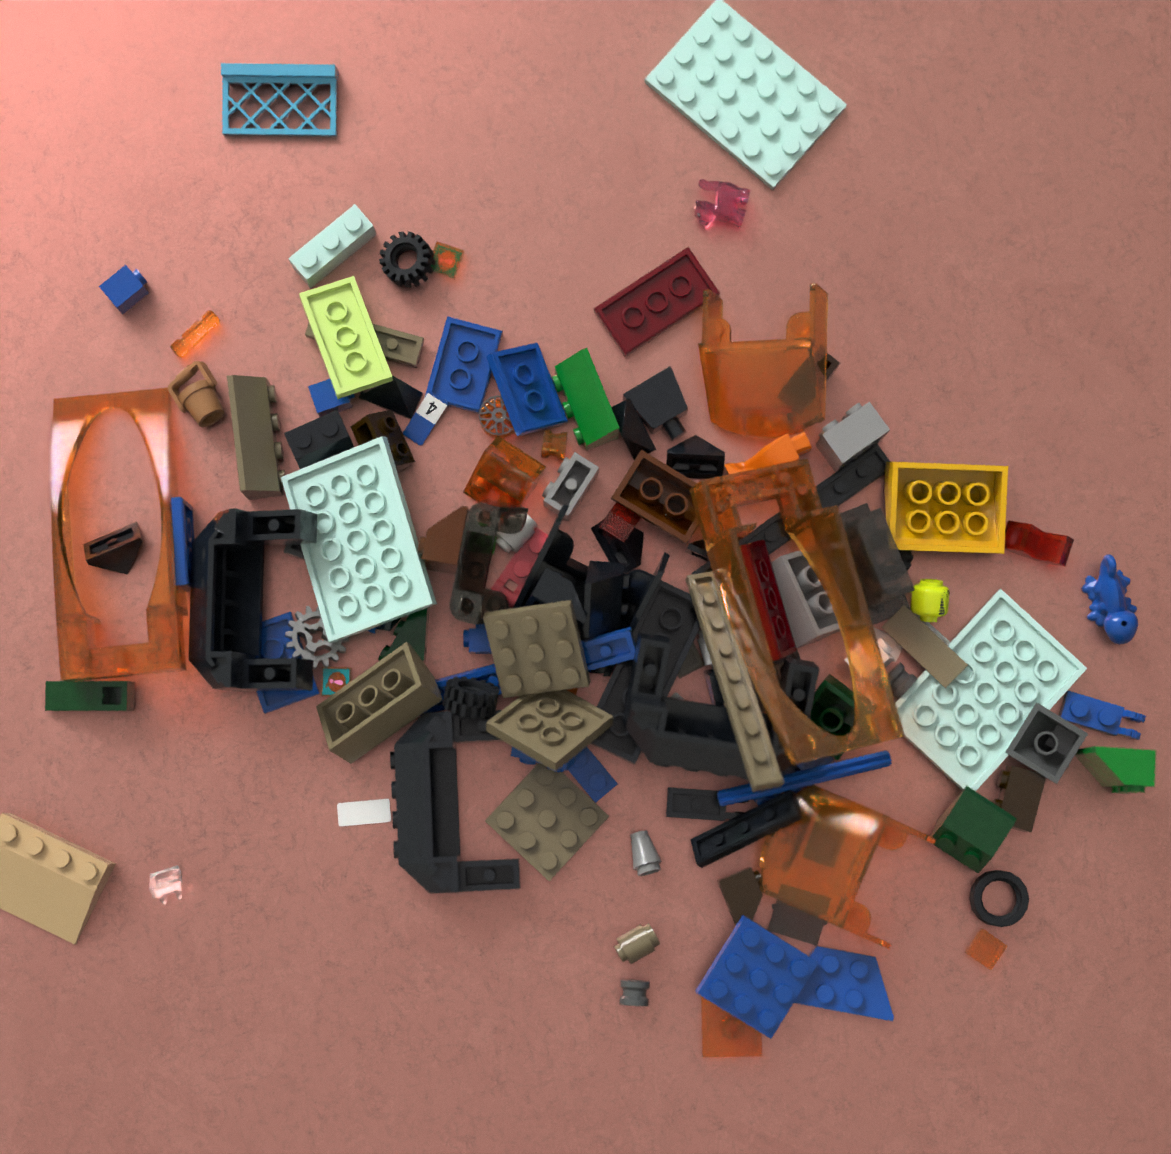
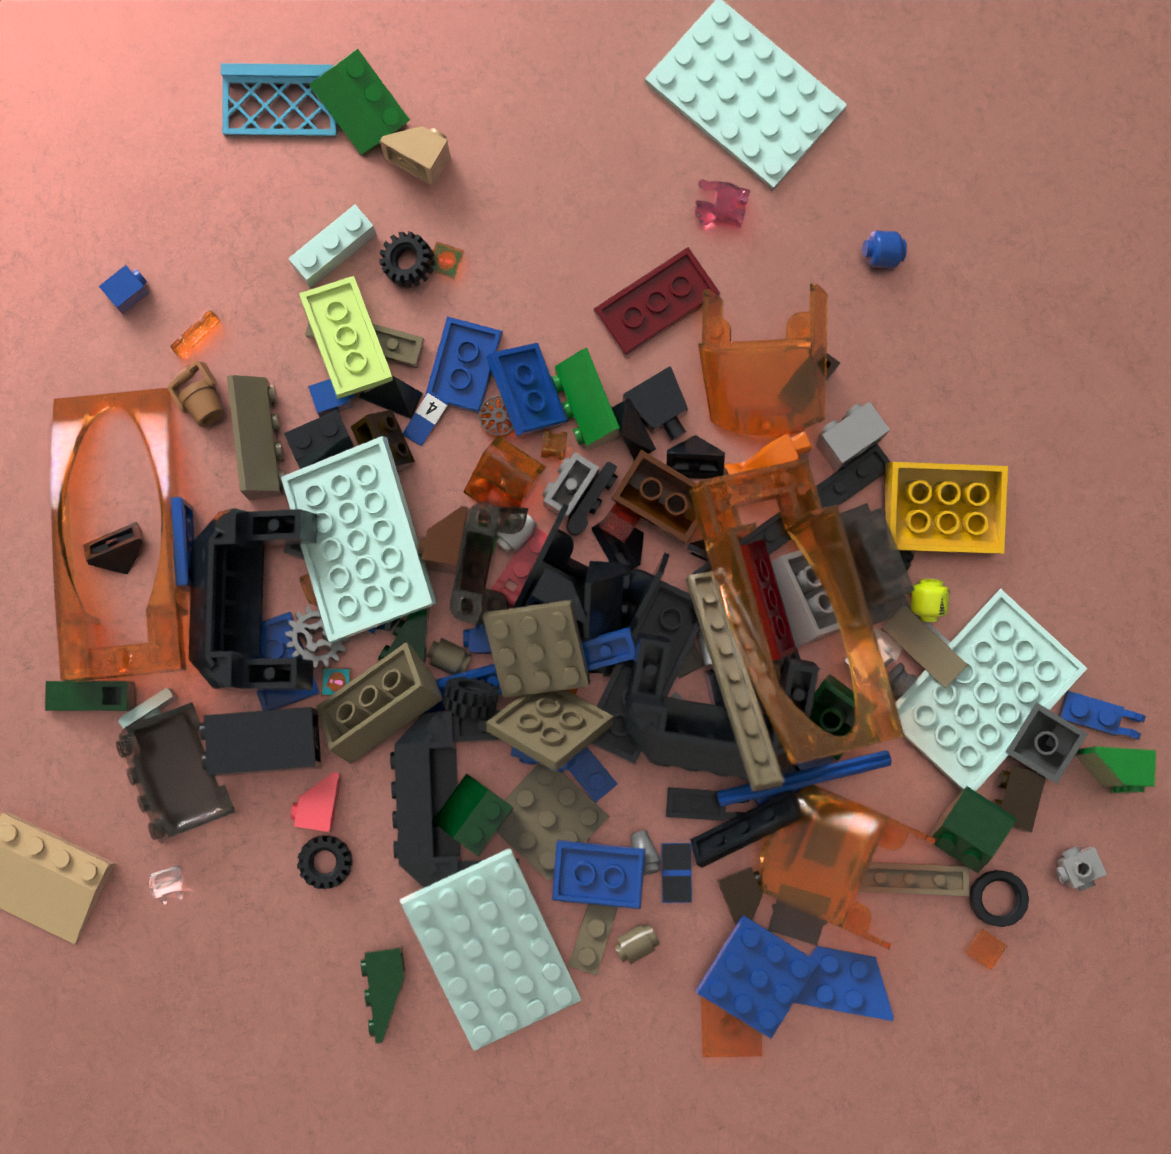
(149, 708): none -> light aqua plate
(169, 774): none -> clear smoke windscreen
(261, 742): none -> black brick
(307, 856): none -> black tyre
(308, 589): none -> clear orange tile
(318, 805): none -> coral slope
(359, 101): none -> green slope
(364, 812): white sticker -> none
(385, 980): none -> dark green slope
(418, 152): none -> tan slope
(448, 657): none -> dark tan brick
(472, 815): none -> dark green slope
(490, 949): none -> light aqua plate
(590, 501): none -> black hinge
(592, 938): none -> dark tan plate
(598, 874): none -> blue tile
(634, 992): dark grey wheel -> none
(676, 873): none -> black tile
(884, 249): none -> blue head
(916, 879): none -> dark tan plate
(1036, 544): clear red slope -> none
(1090, 868): none -> light grey brick
(1109, 599): blue animal -> none

